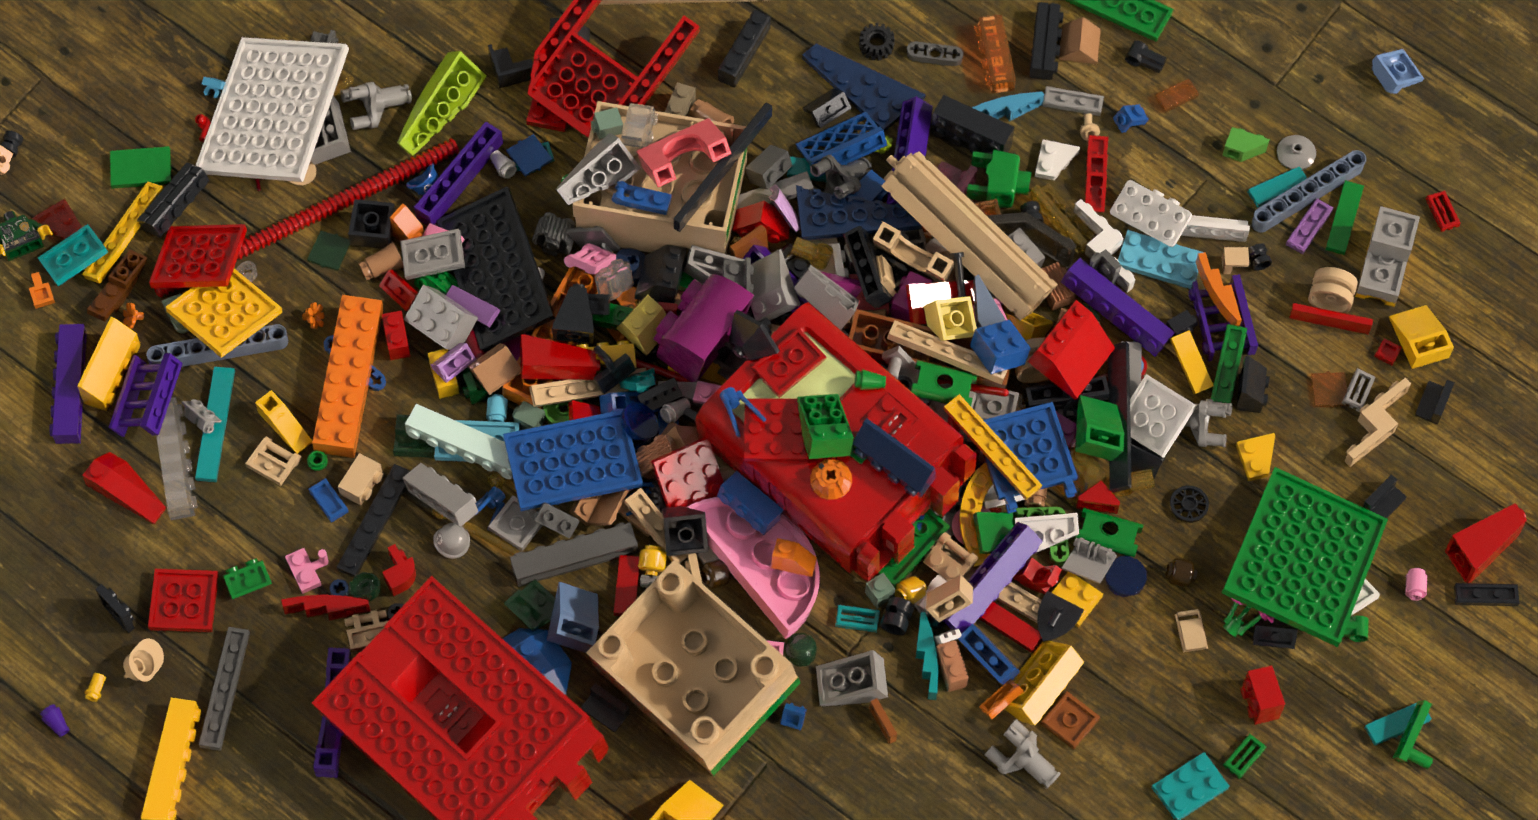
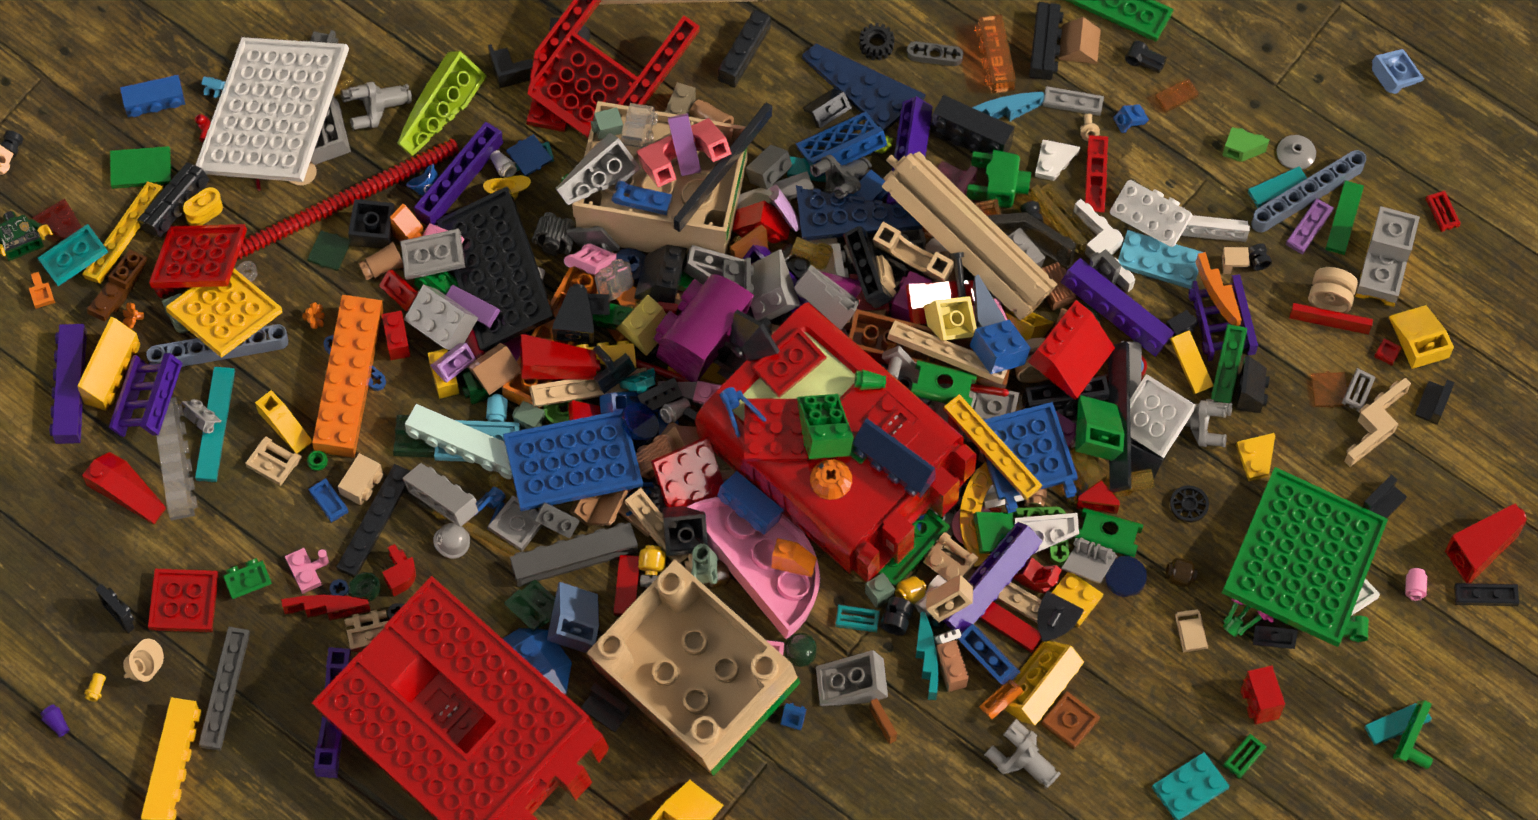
(152, 96): none -> blue brick
(203, 207): none -> yellow brick
(514, 183): none -> yellow piece
(684, 144): none -> medium lavender tile
(704, 569): none -> sand green piece

